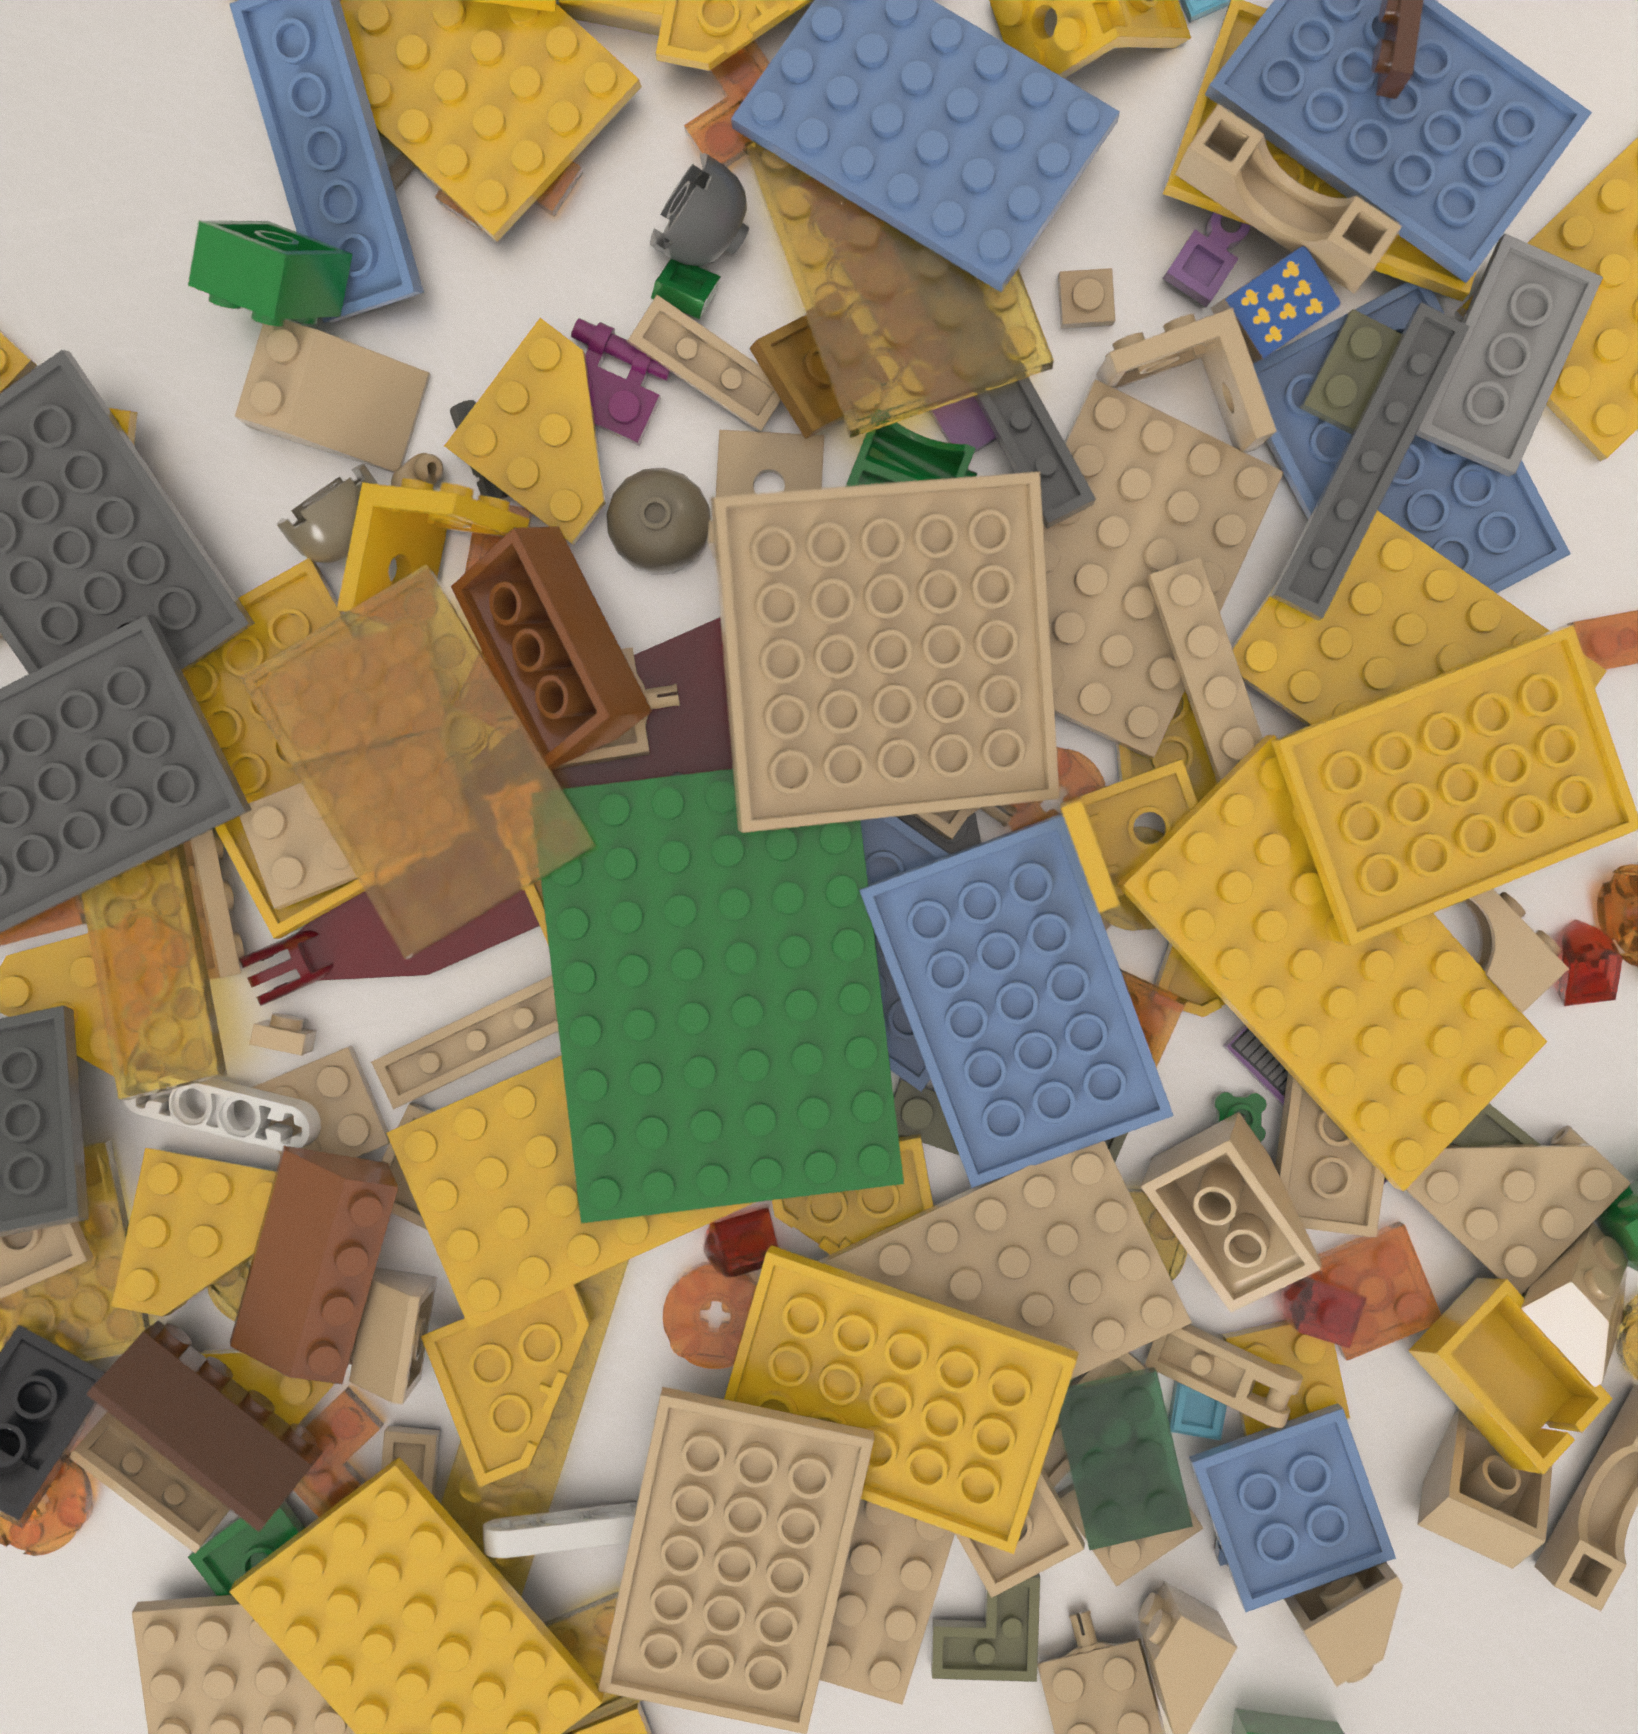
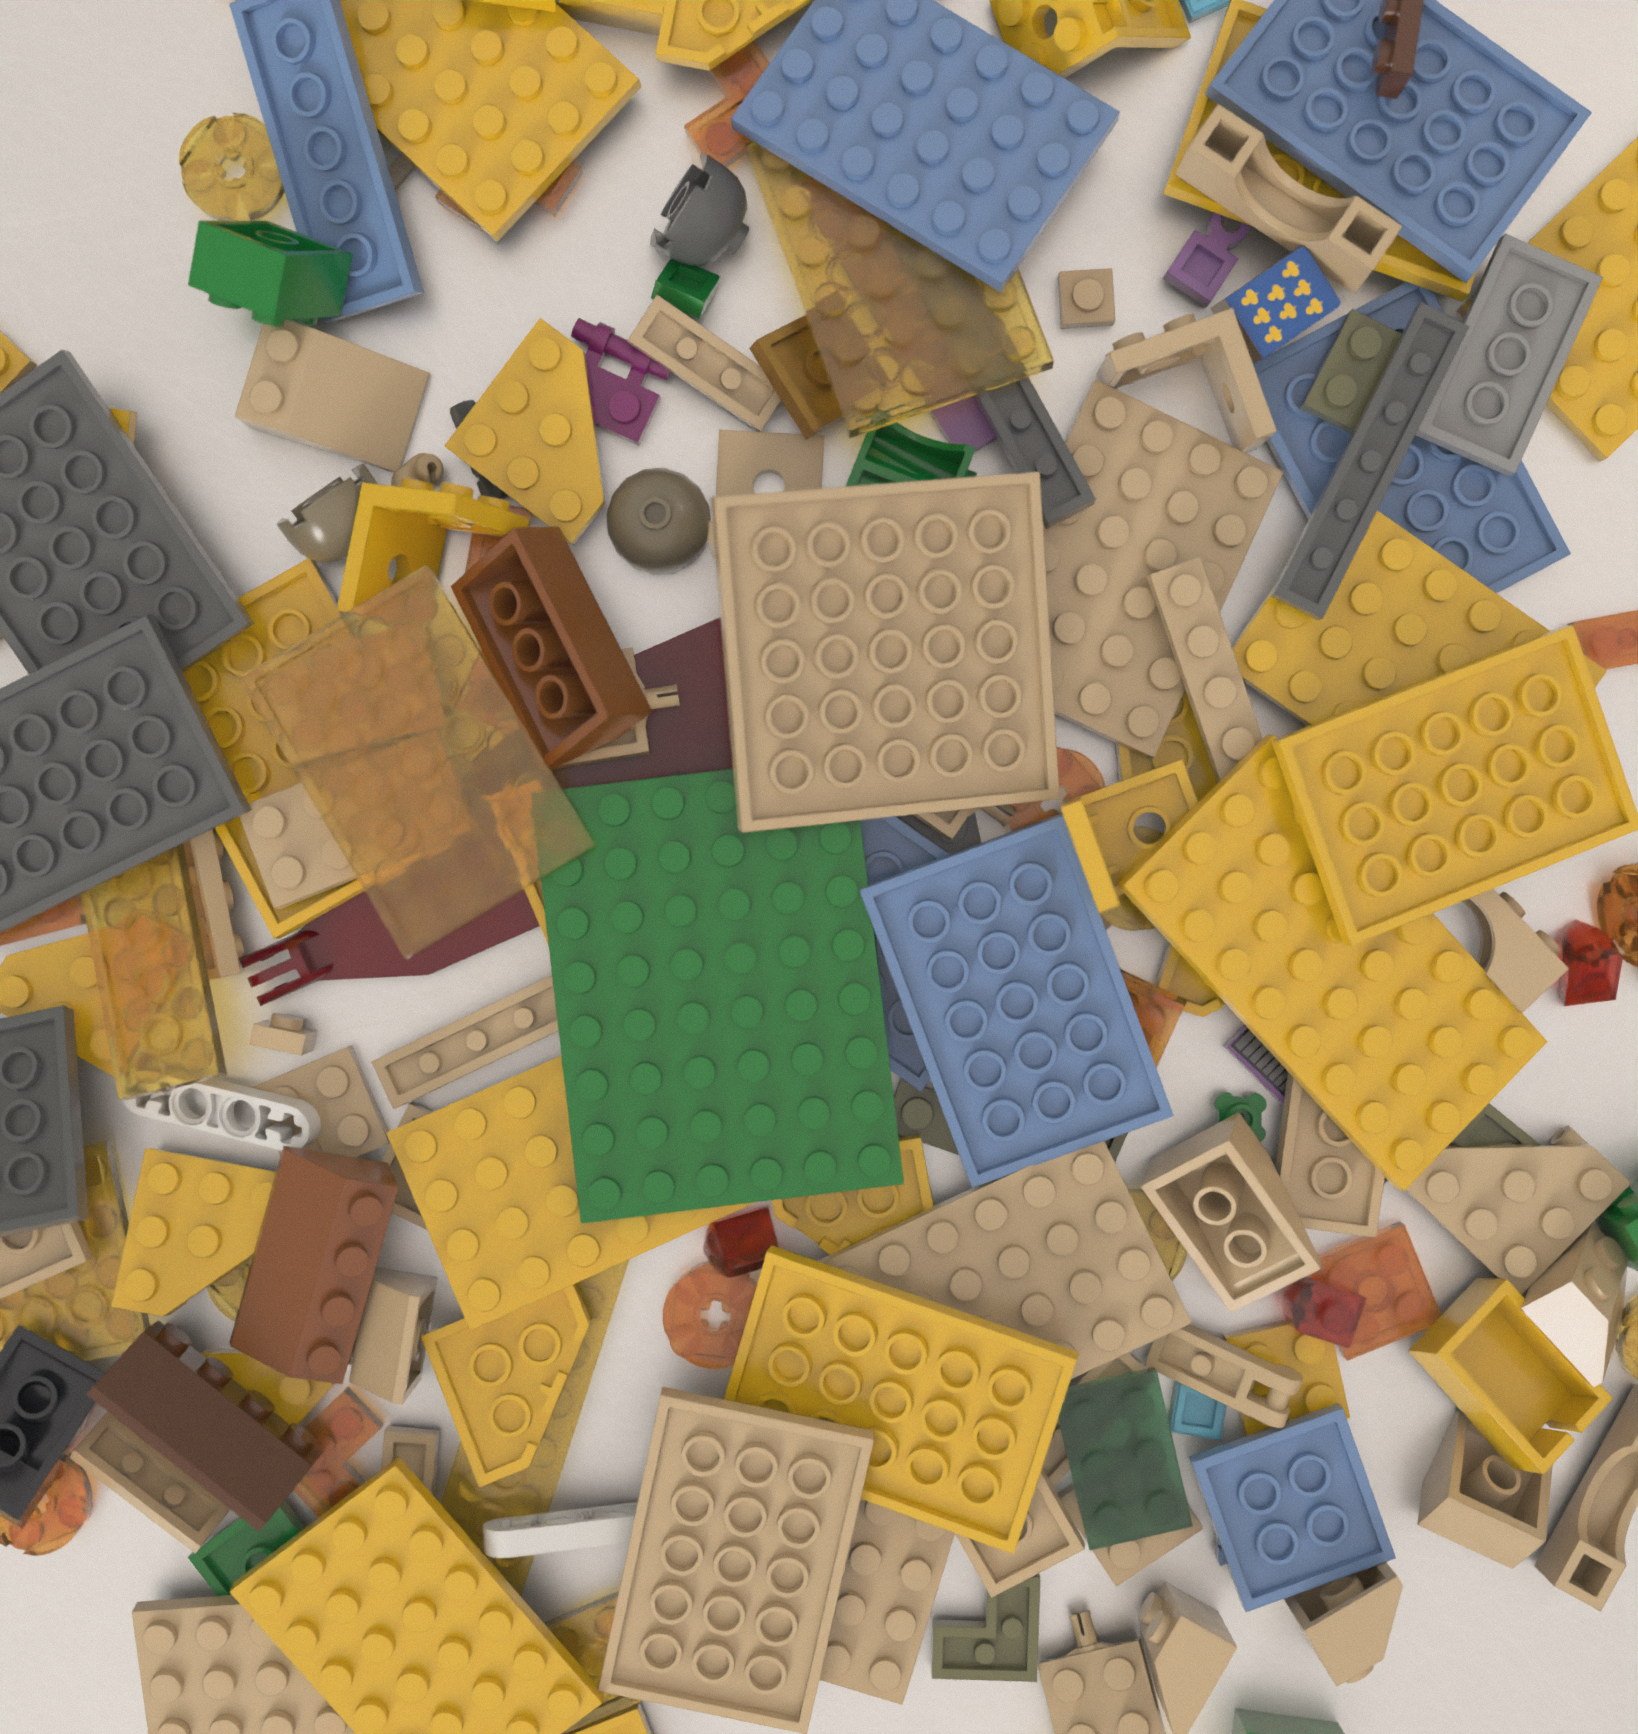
(203, 176): none -> clear yellow plate

